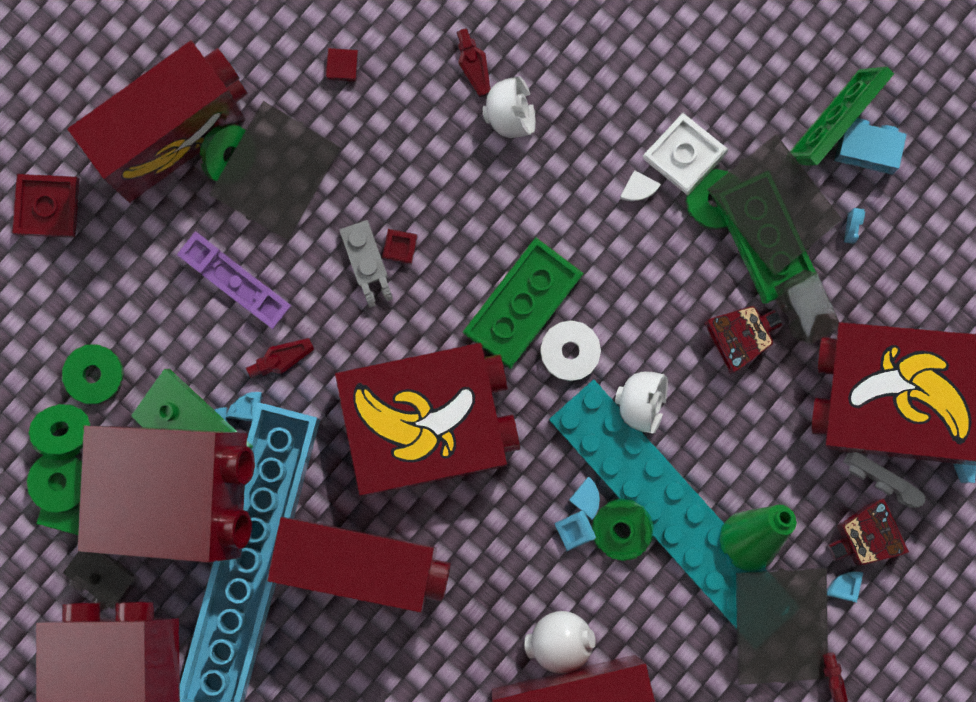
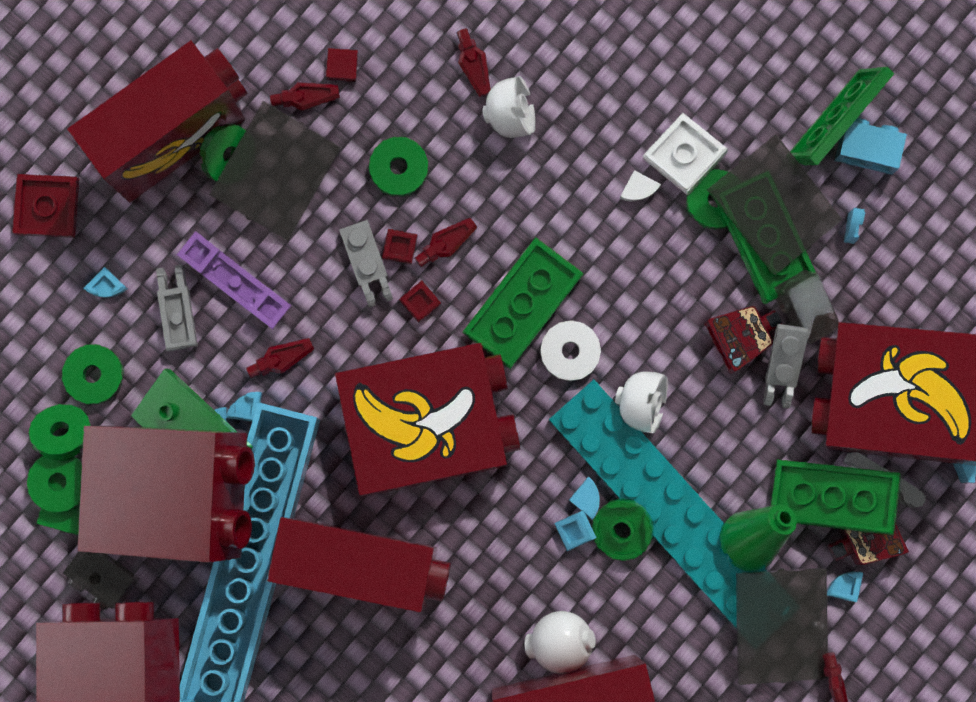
(105, 285): none -> medium azure tile
(176, 311): none -> light grey hinge
(305, 95): none -> dark red piece
(394, 149): none -> green tile
(420, 301): none -> dark red tile
(446, 242): none -> dark red piece
(785, 362): none -> light grey hinge
(838, 496): none -> green plate

